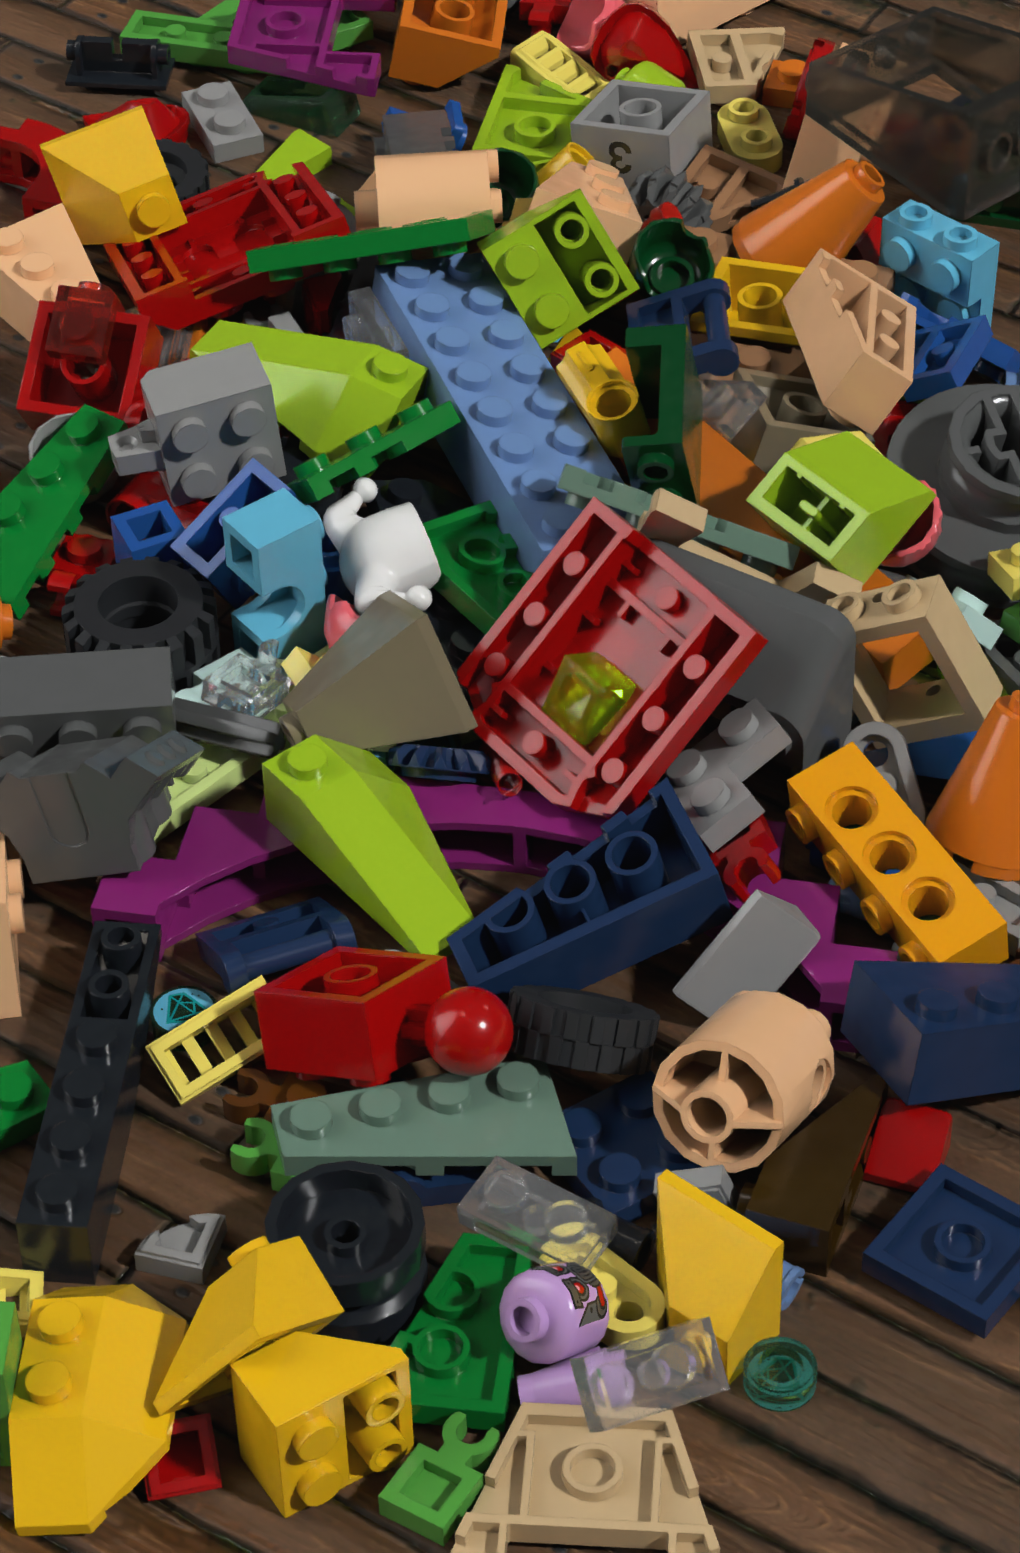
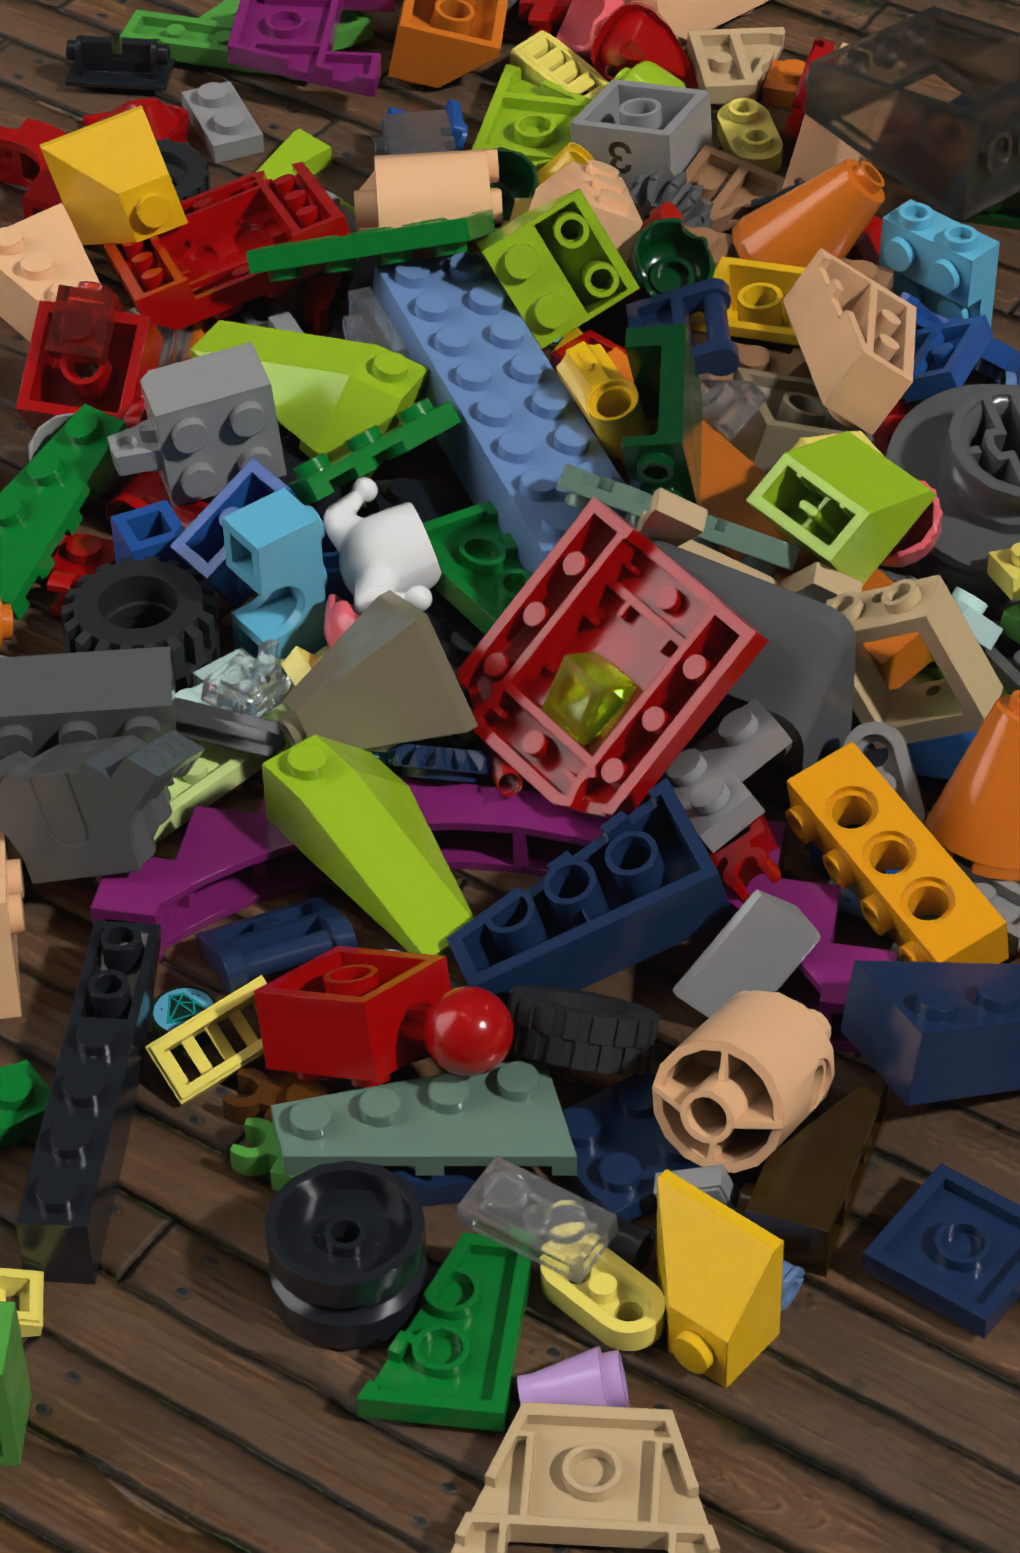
(86, 1406): yellow wedge -> none
(184, 1250): light grey tile -> none
(189, 1464): red slope -> none
(251, 1305): yellow slope -> none
(303, 105): clear green slope -> none
(320, 1415): yellow slope -> none
(439, 1486): bright green plate -> none
(554, 1312): lavender head -> none
(649, 1374): clear plate -> none
(780, 1374): clear green tile -> none
(907, 1145): red slope -> none

